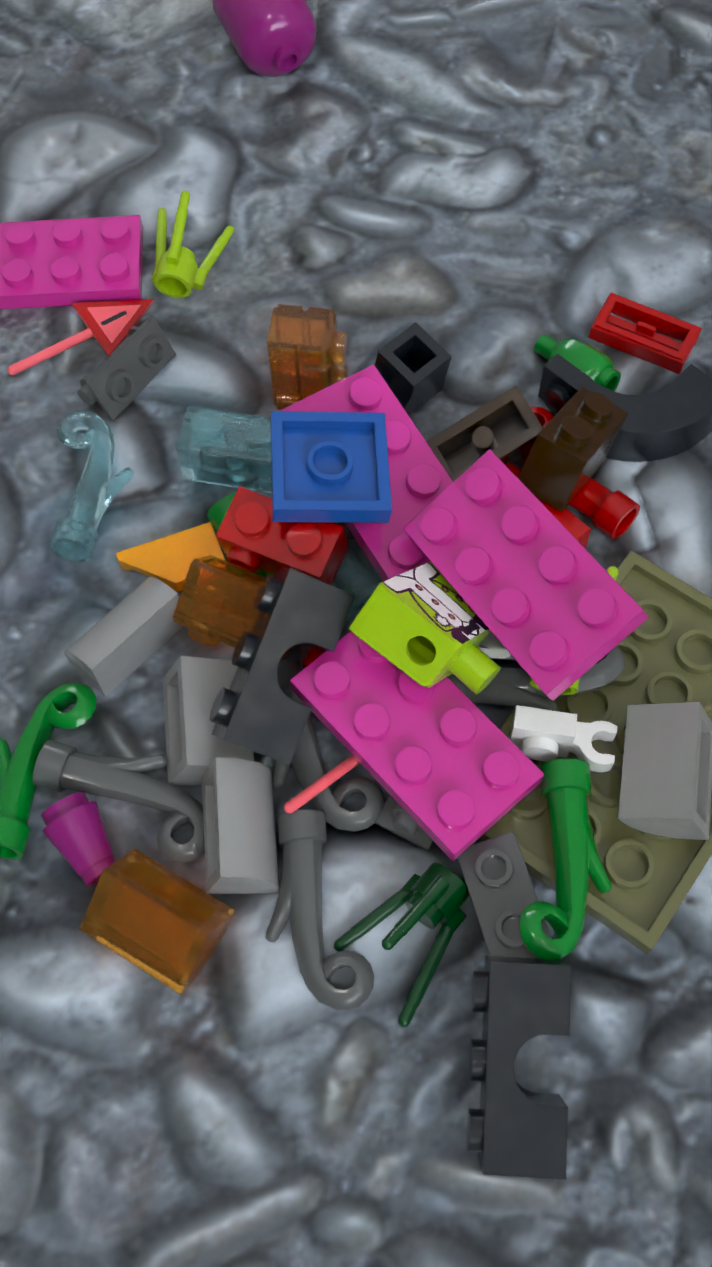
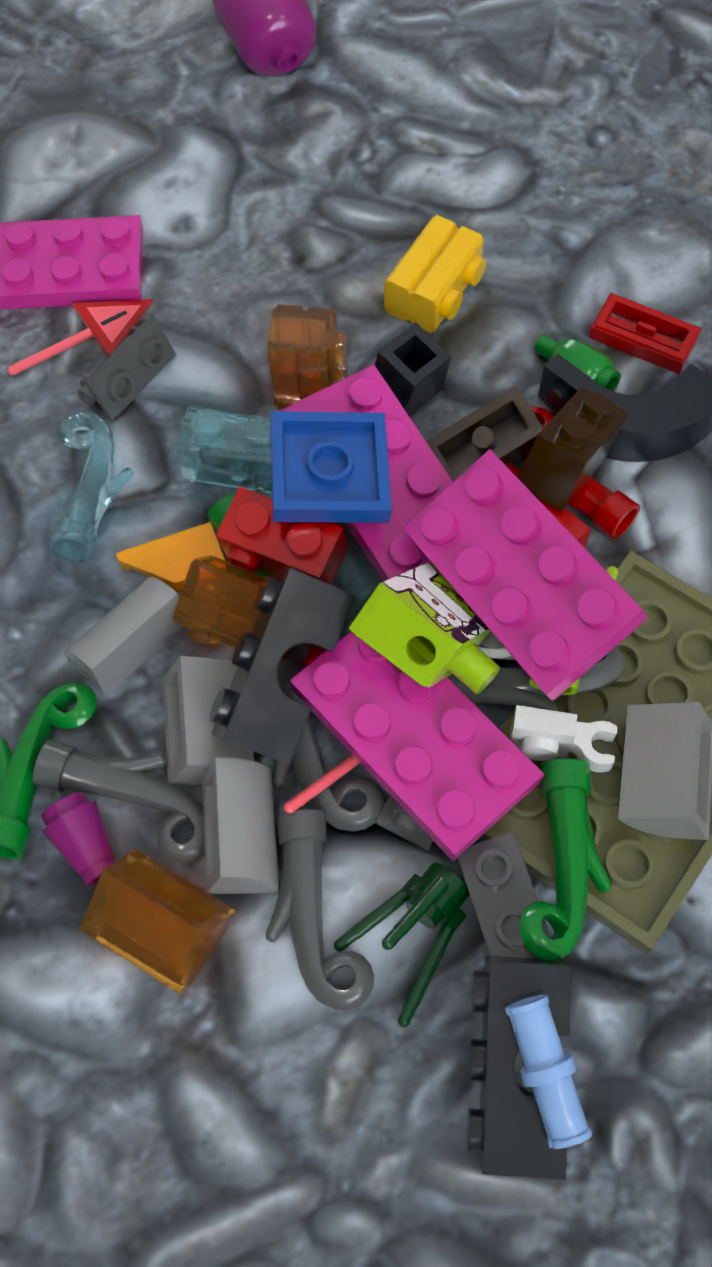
(176, 268): lime plant -> none
(434, 274): none -> yellow brick
(548, 1072): none -> light blue pin

